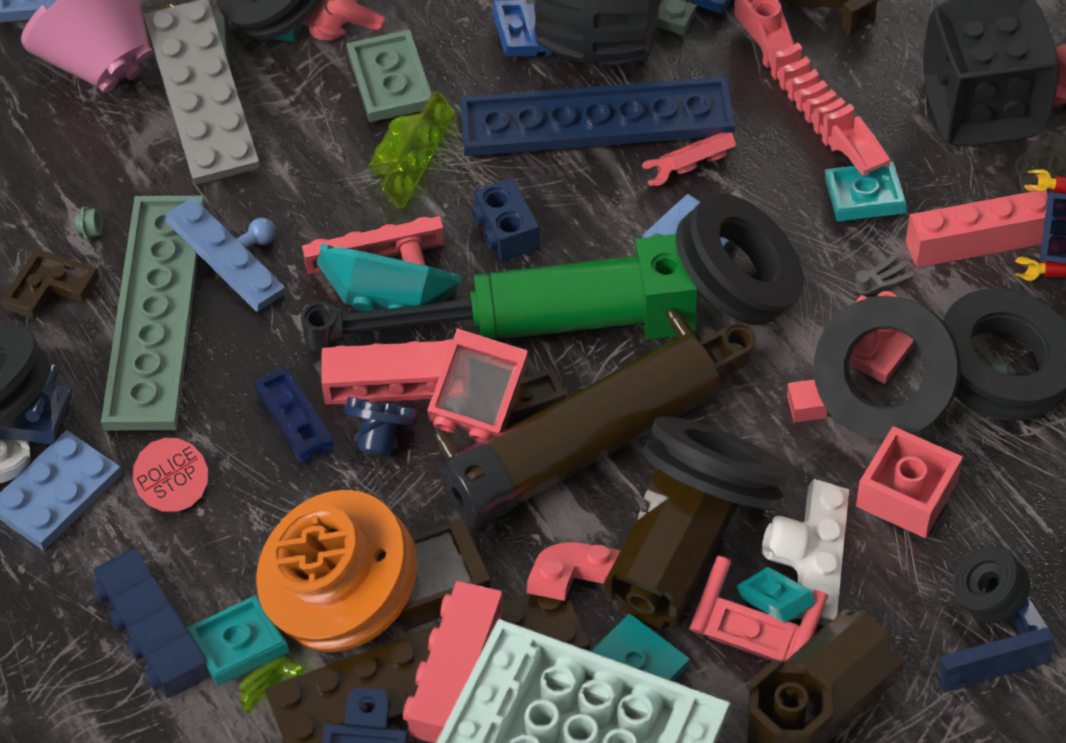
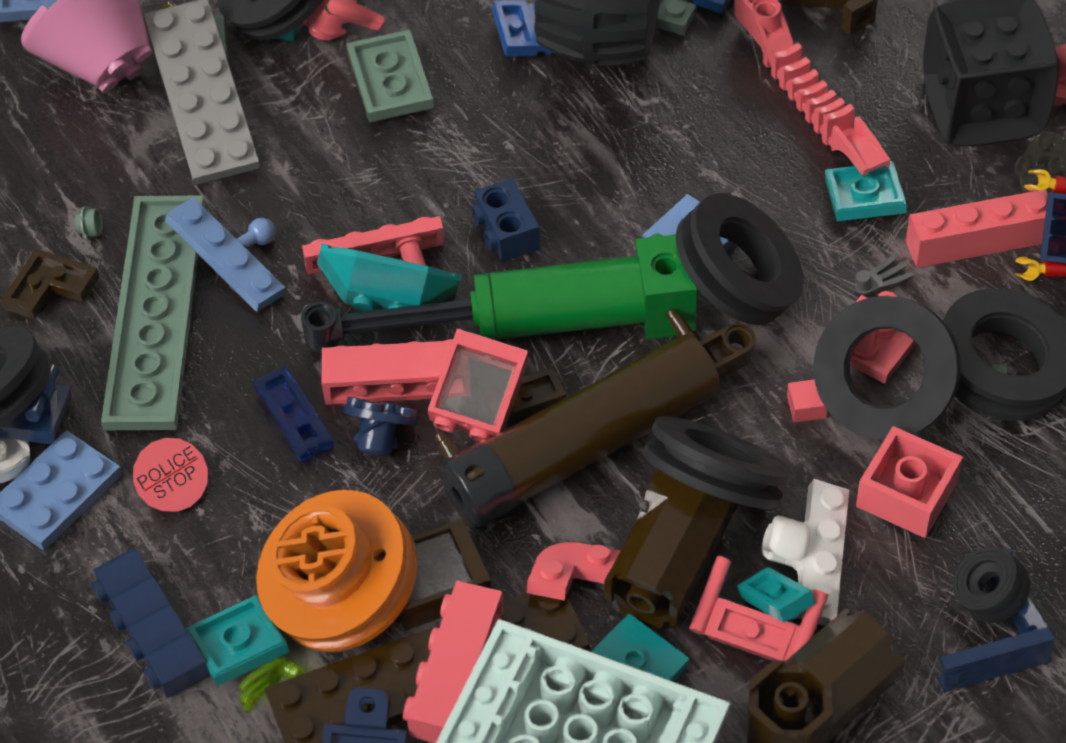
(410, 147): clear neon green bracket -> none
(596, 116): dark blue plate -> none
(686, 157): coral plate -> none

